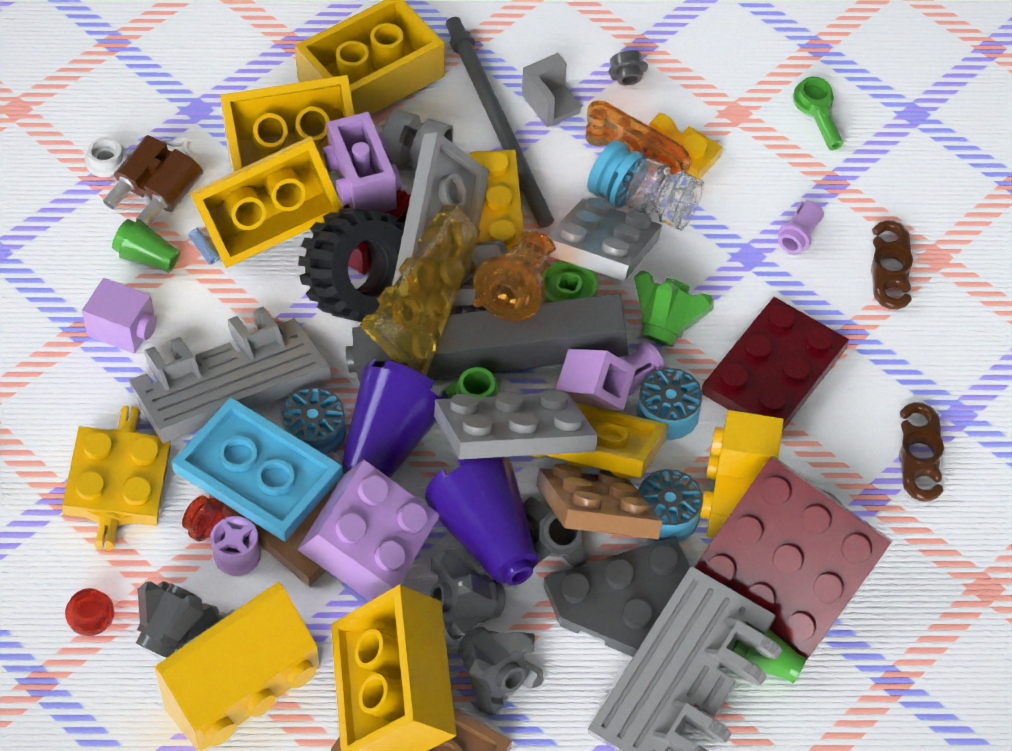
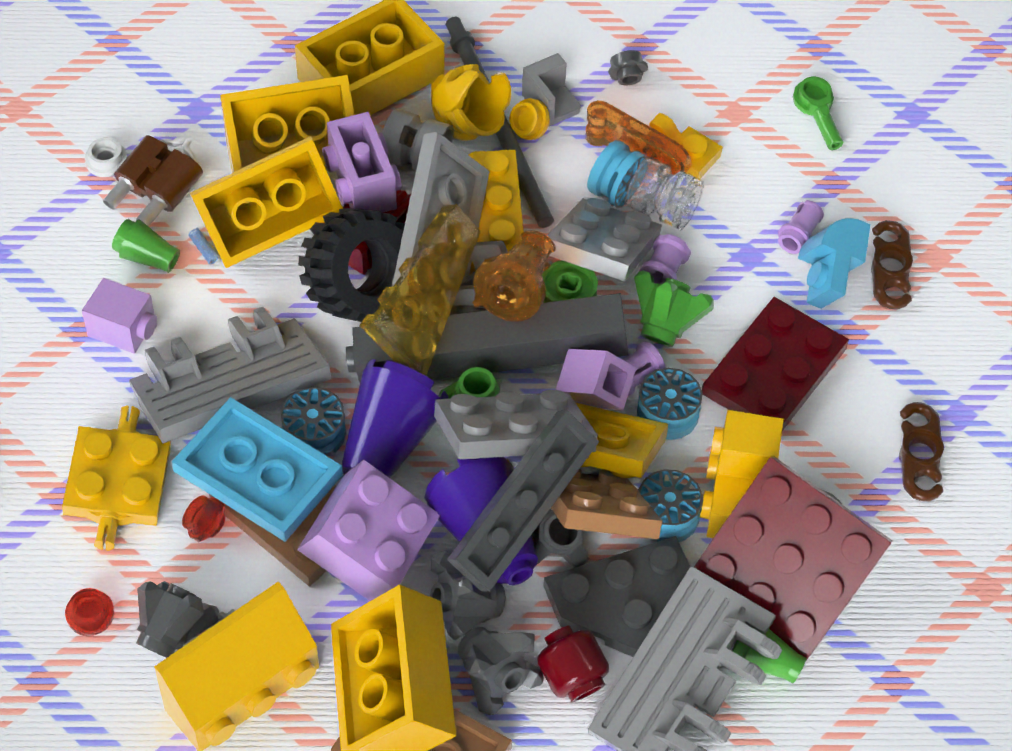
(238, 534): lavender wheel -> none
(470, 102): none -> yellow helmet
(523, 500): none -> dark grey plate
(529, 119): none -> yellow plate
(573, 663): none -> dark red head
(667, 257): none -> lavender bush
(832, 256): none -> medium azure brick

